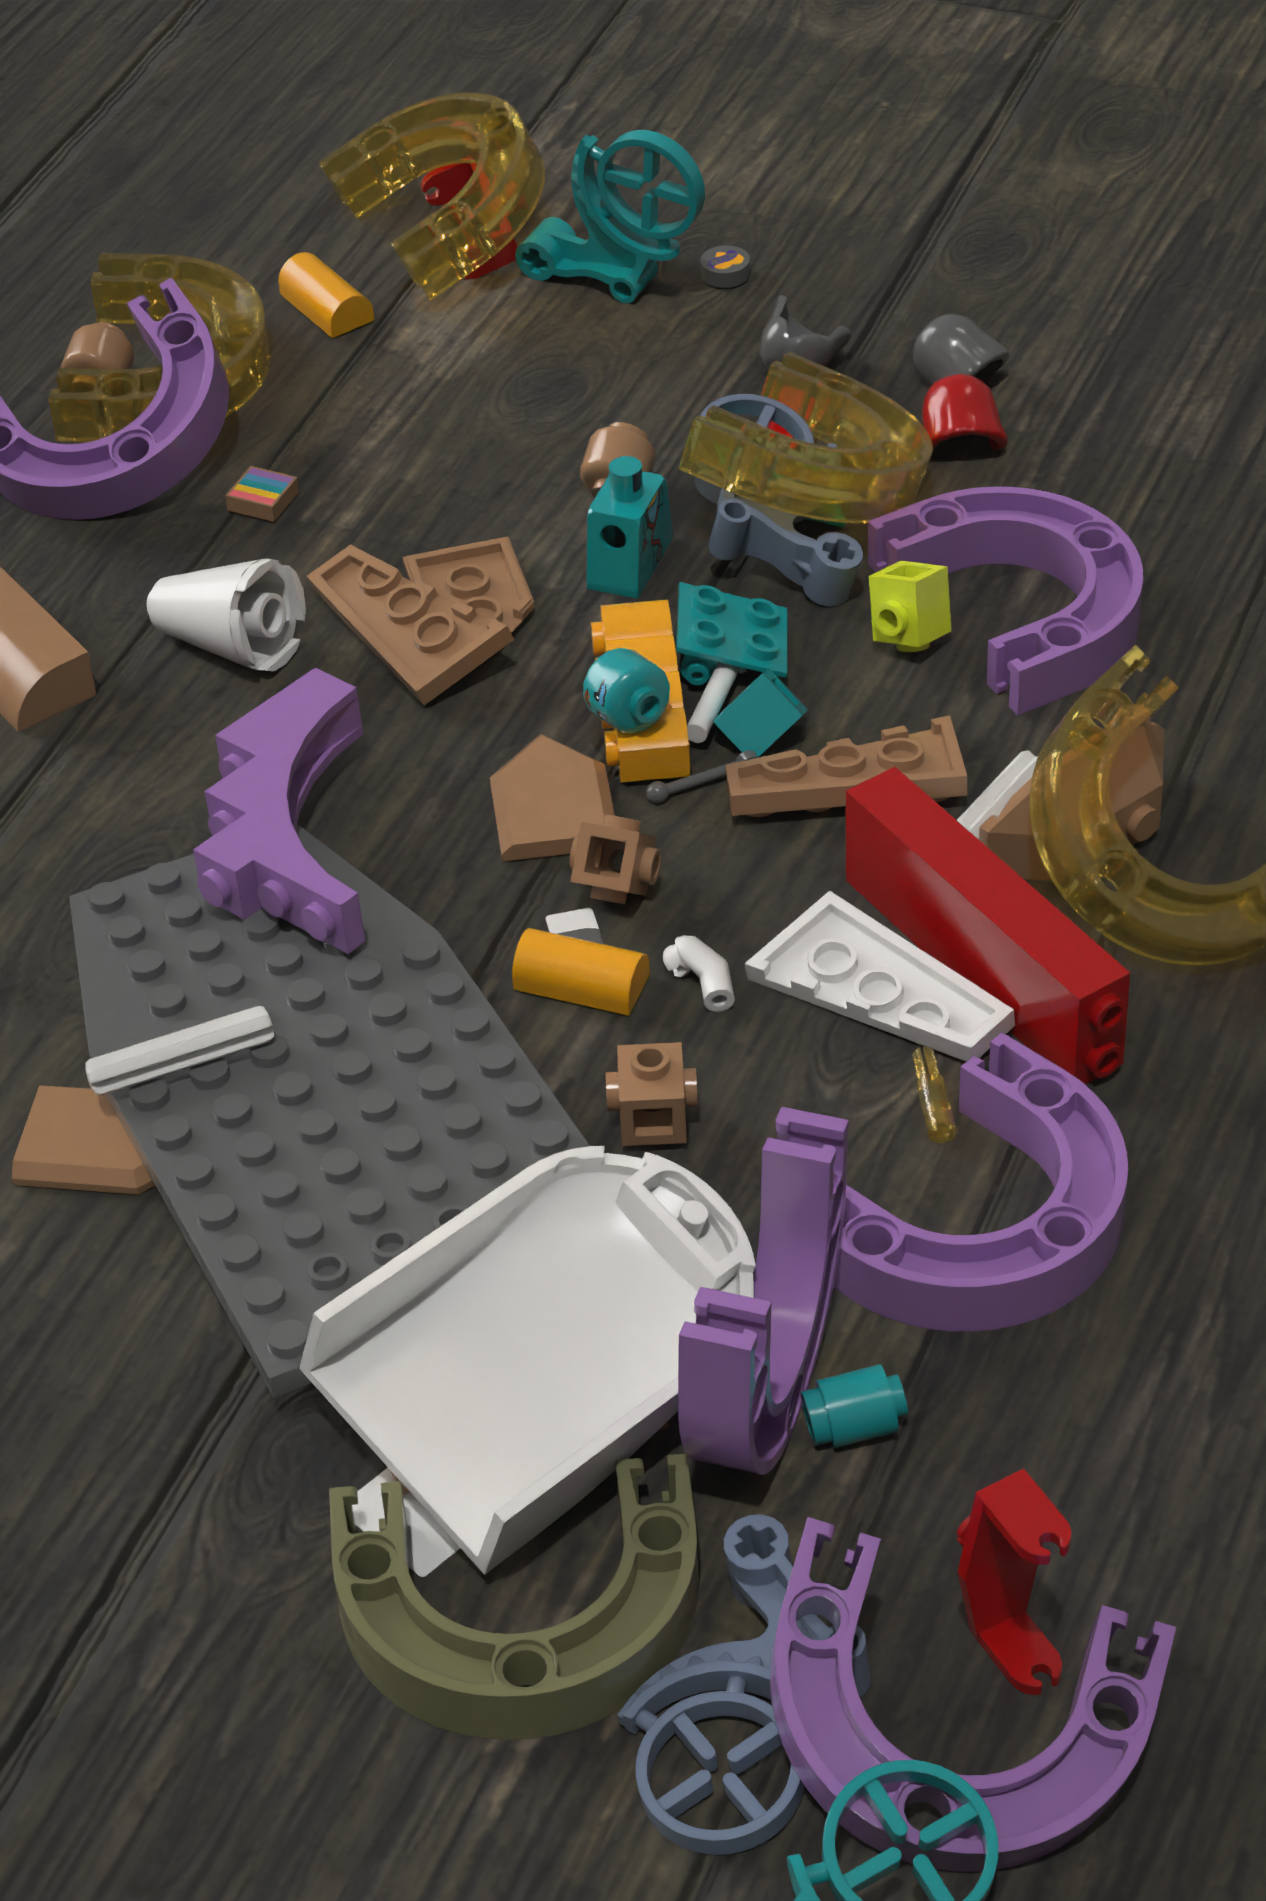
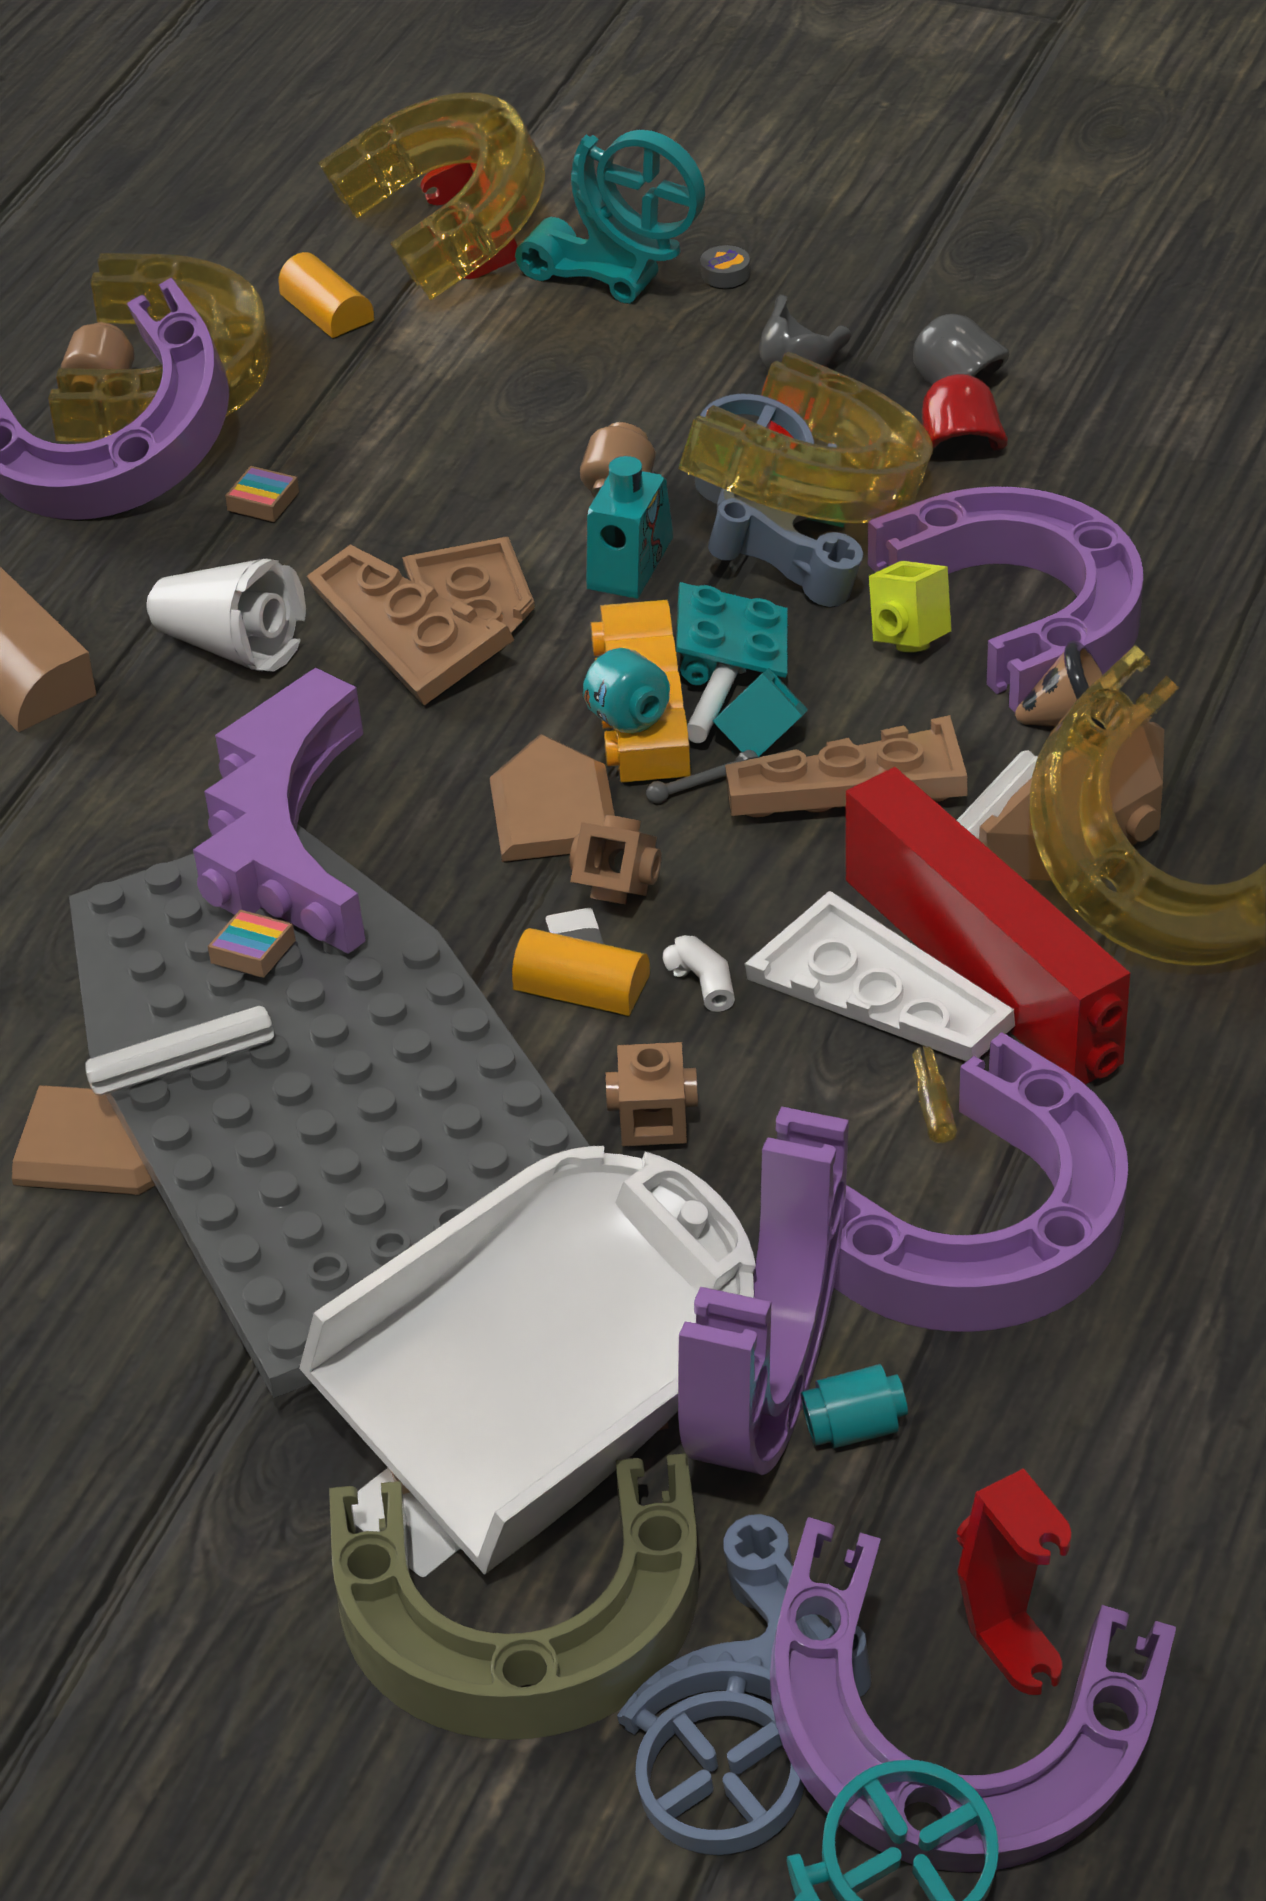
(251, 943): none -> tile
(1060, 687): none -> medium nougat hat

